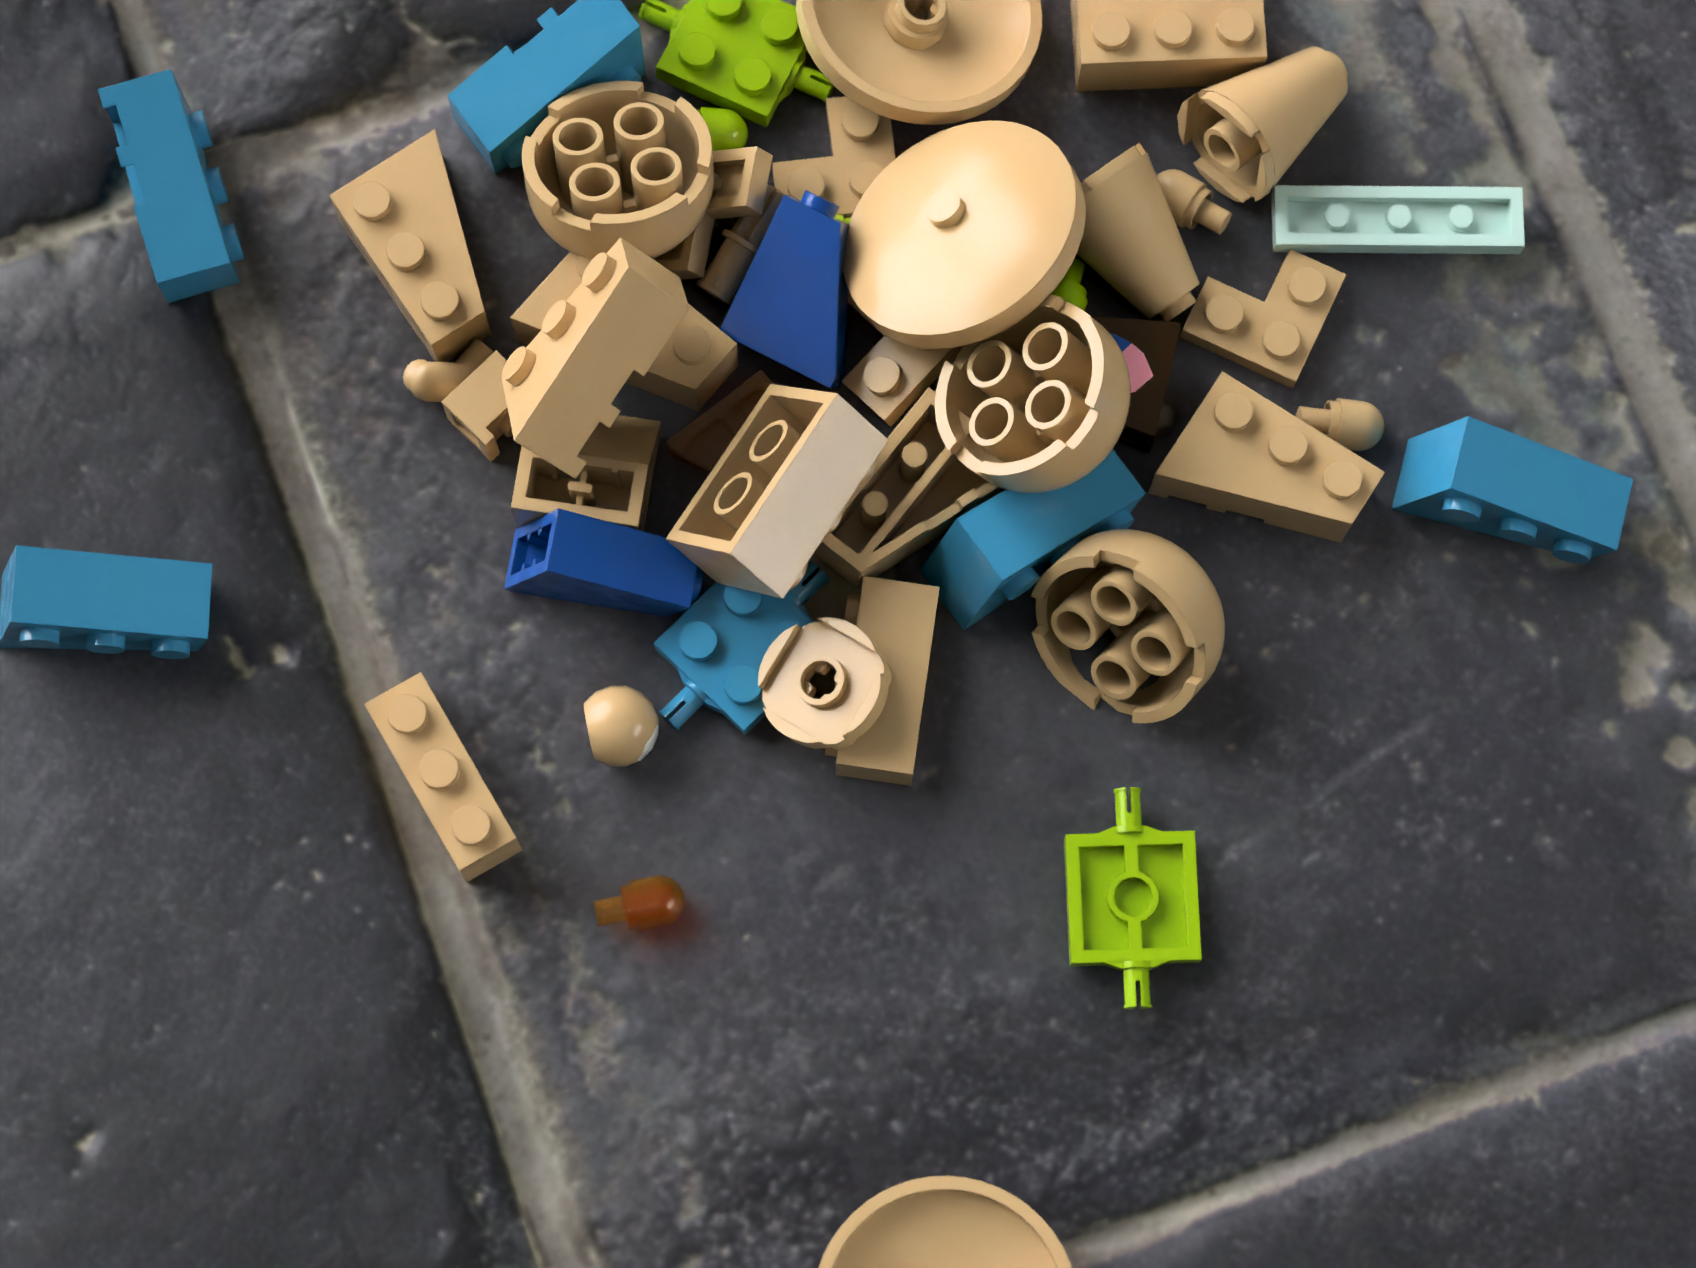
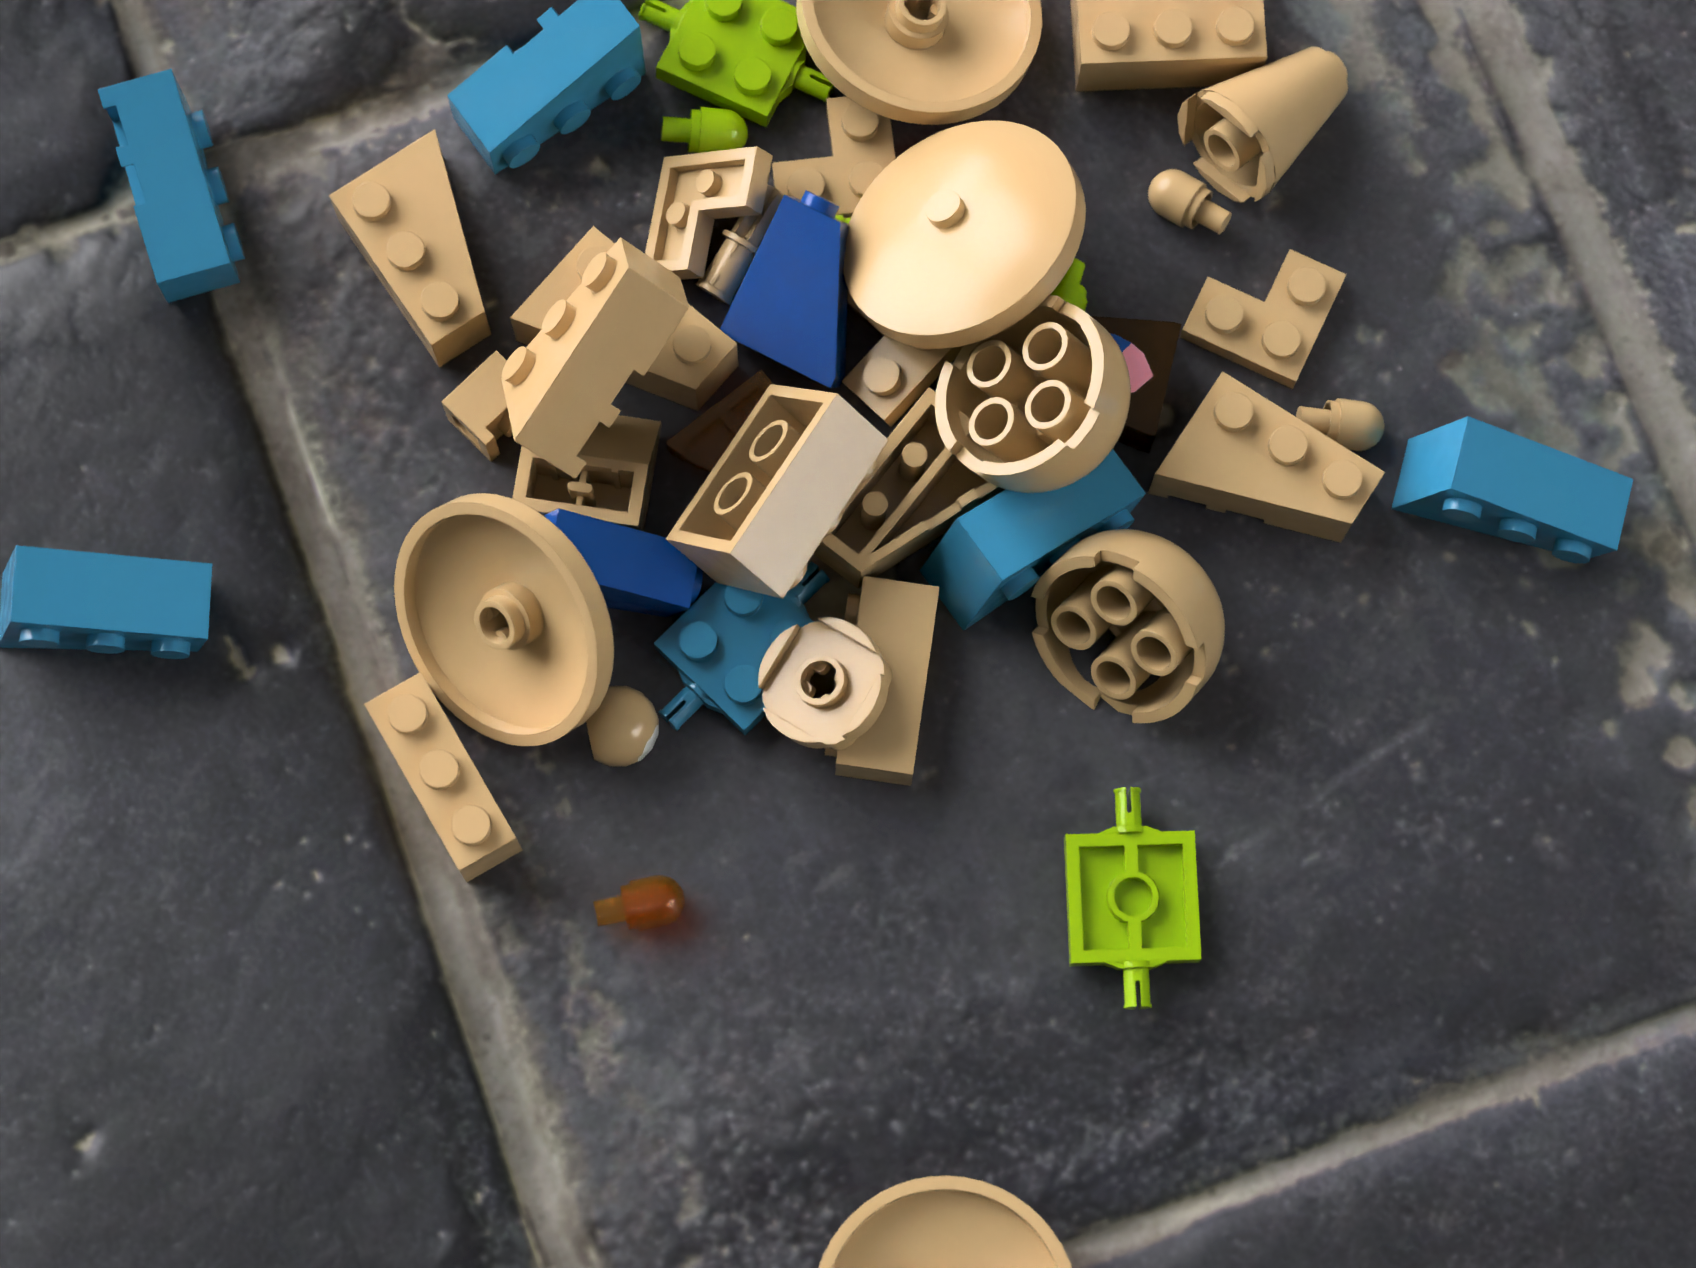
(436, 380): tan arm -> none
(504, 619): none -> tan dish
(619, 167): tan cylinder -> none
(1135, 238): tan cone -> none
(1397, 219): light aqua plate -> none

